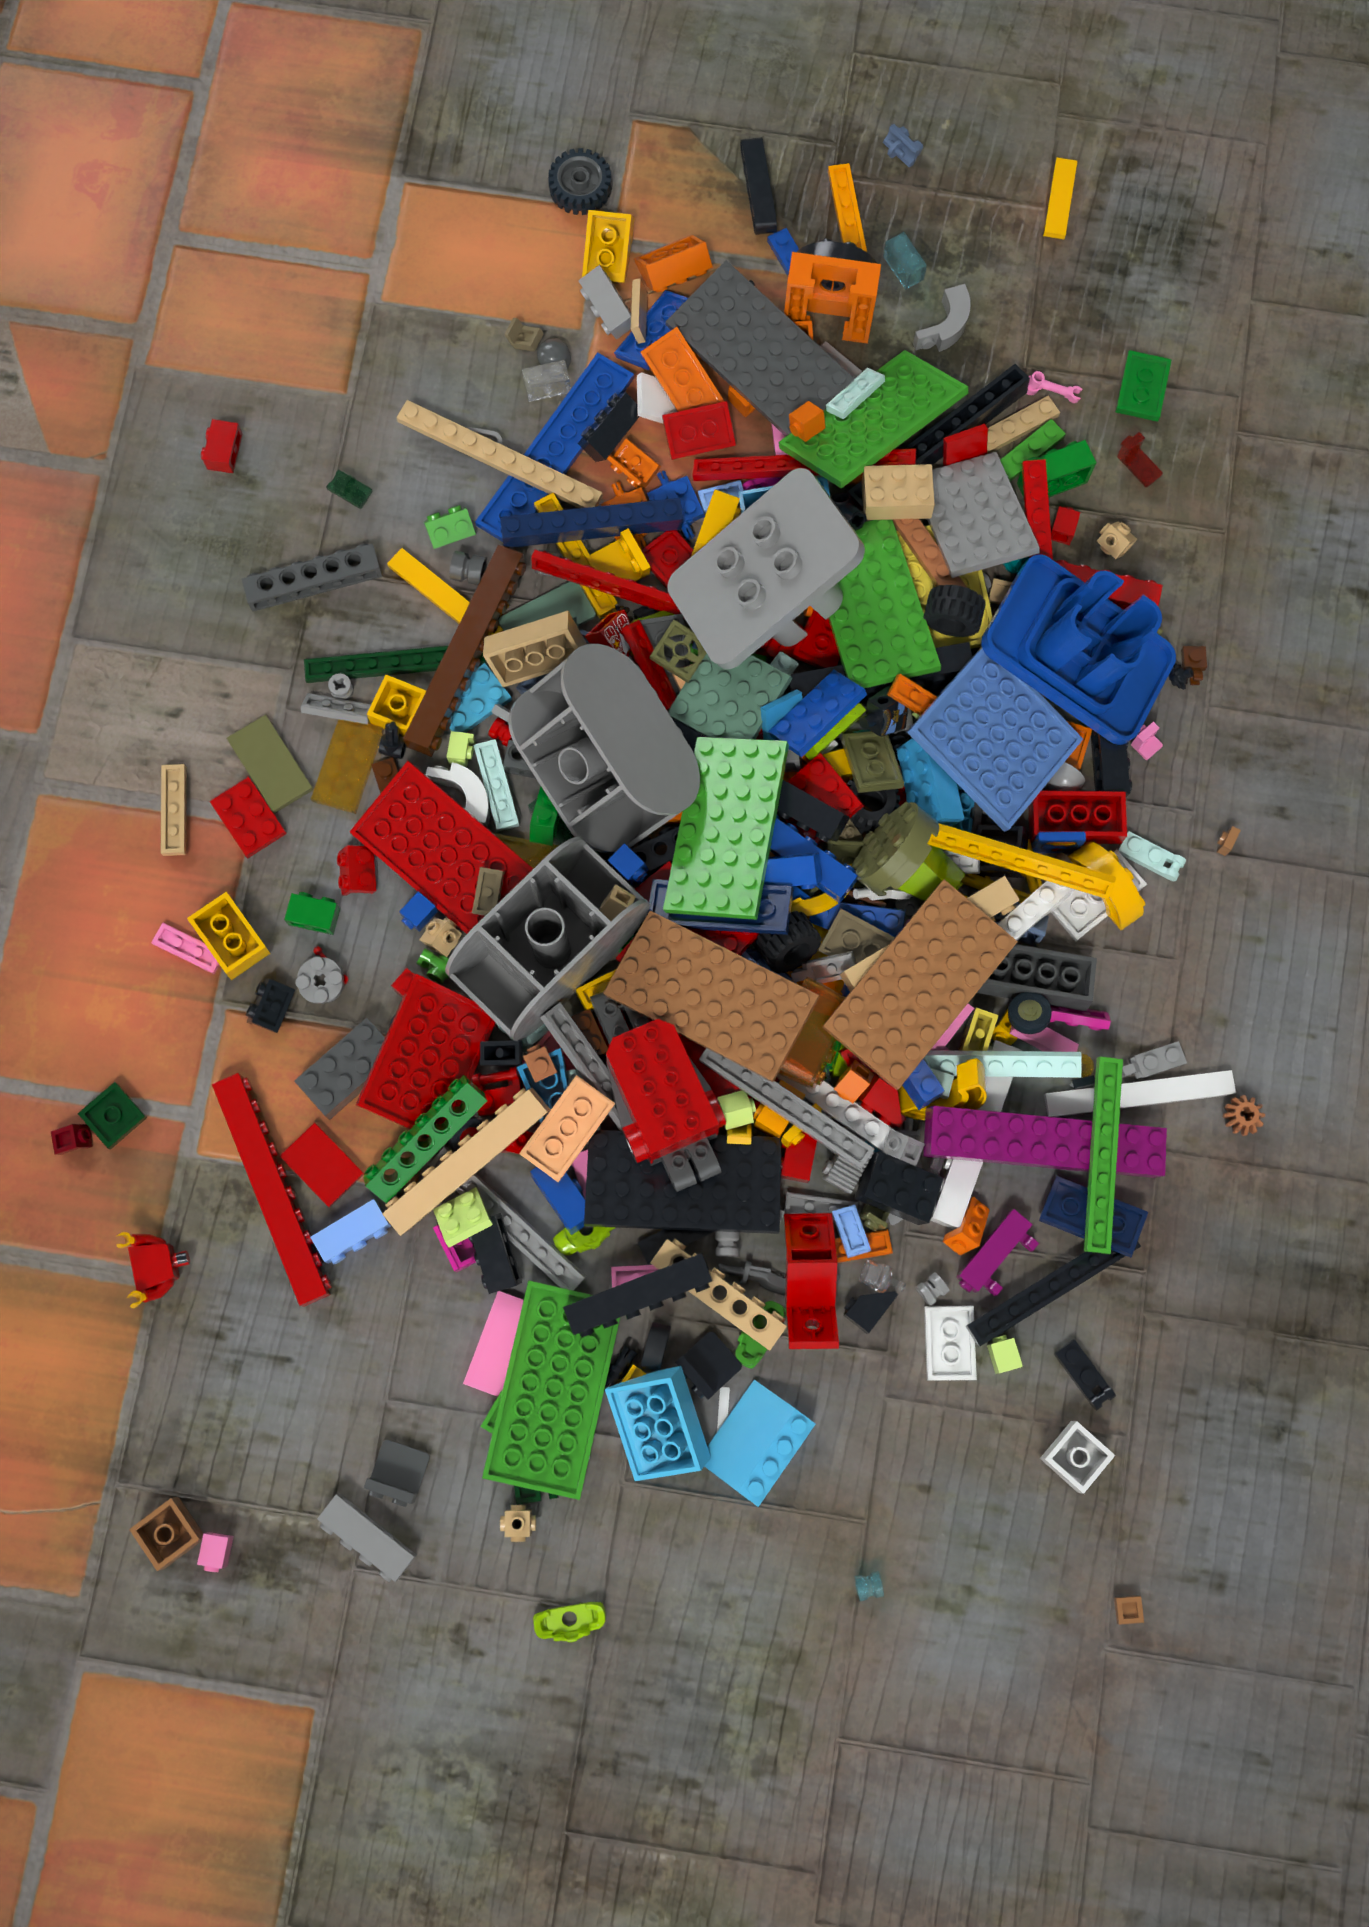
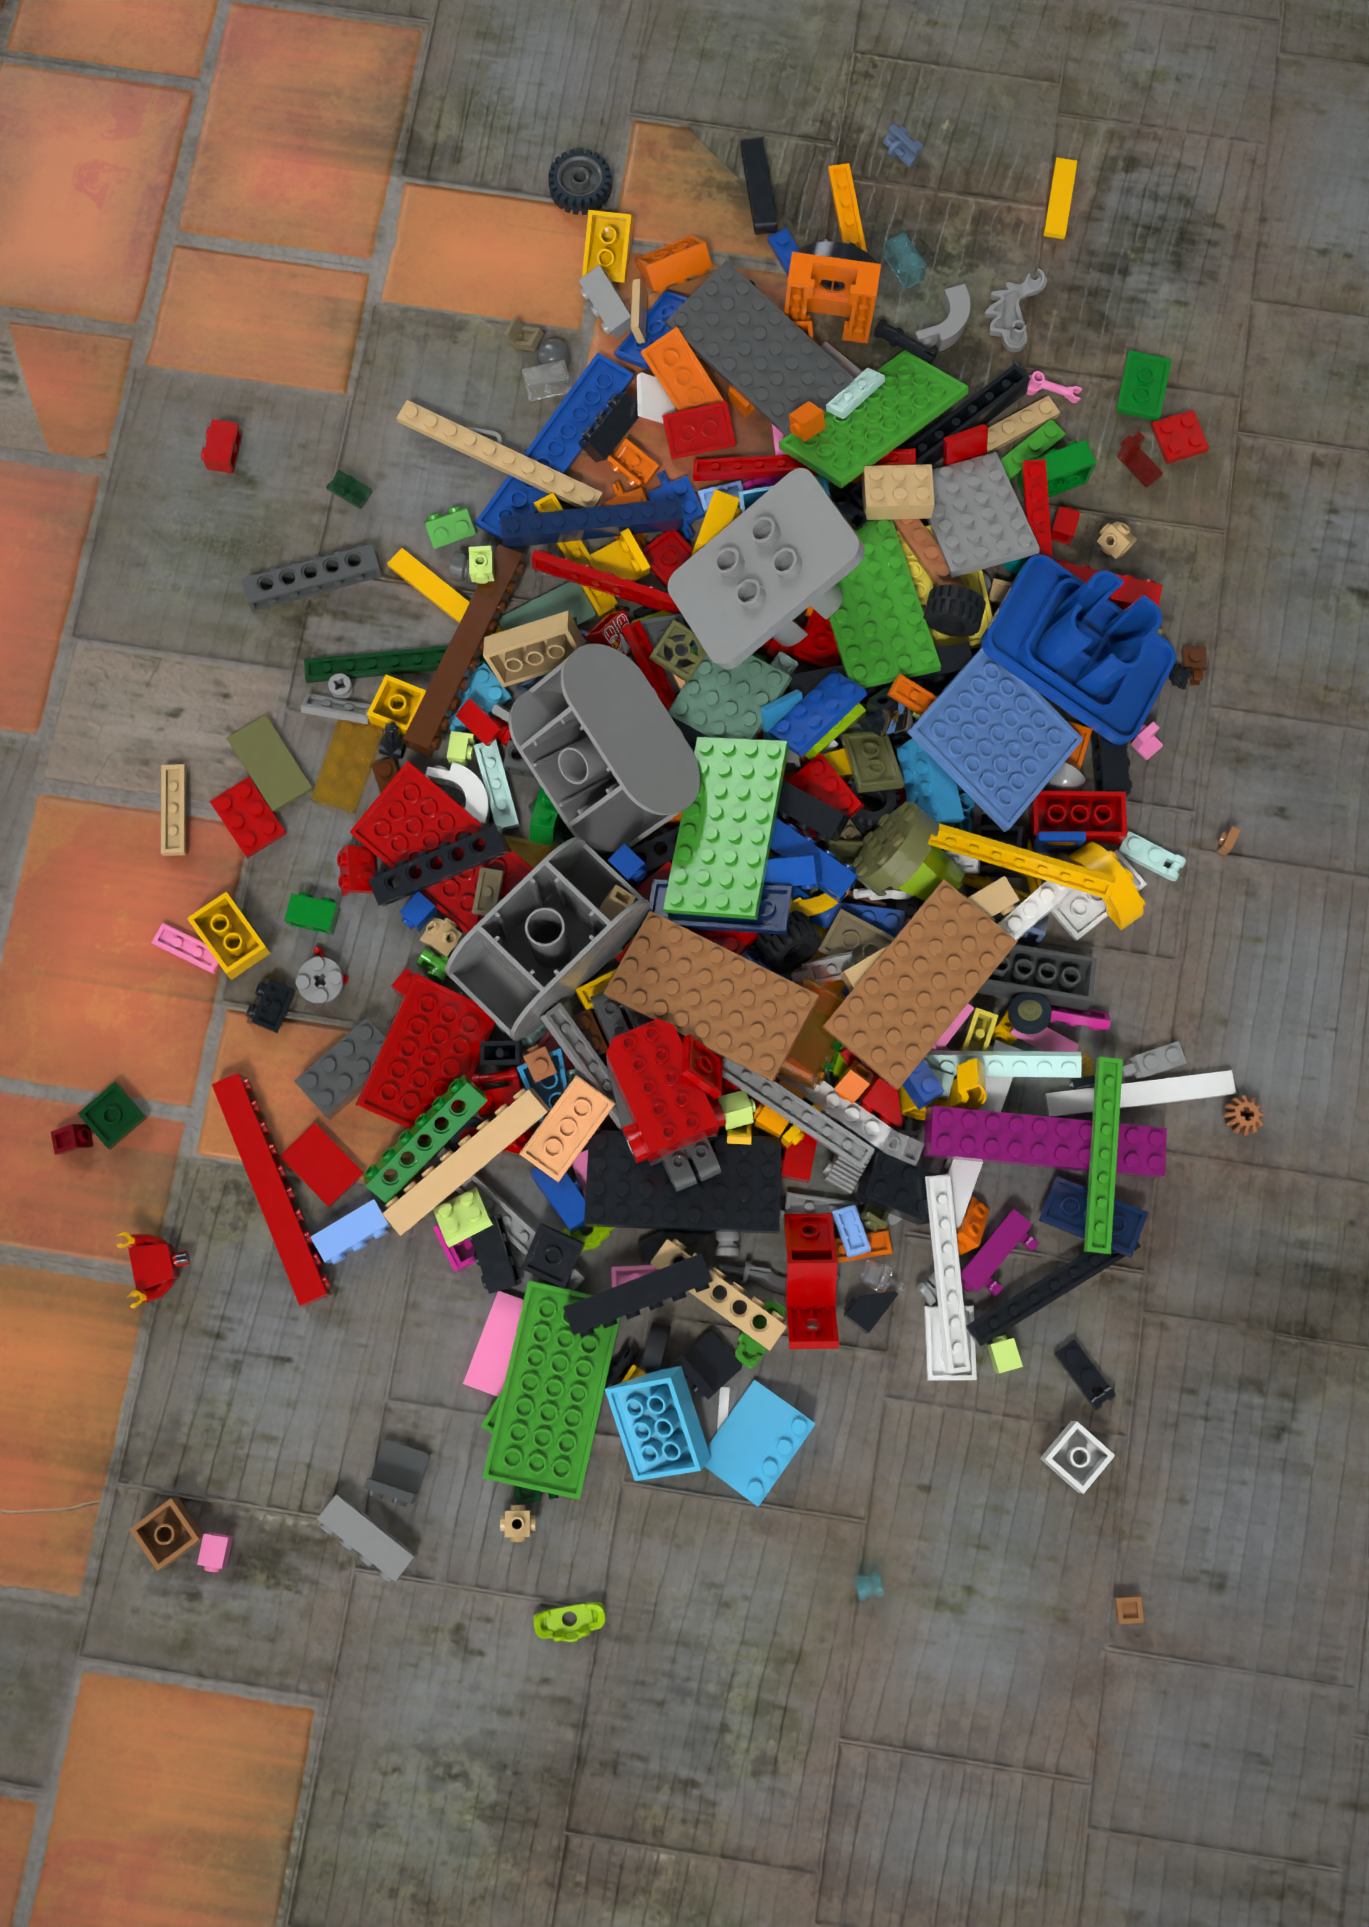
(479, 722): none -> red tile
(481, 564): none -> yellowish green brick
(495, 848): none -> black brick
(553, 1255): none -> black plate
(702, 1066): none -> red tile
(896, 337): none -> black pin
(947, 1274): none -> white tile
(1007, 316): none -> light grey animal
(1179, 436): none -> red plate

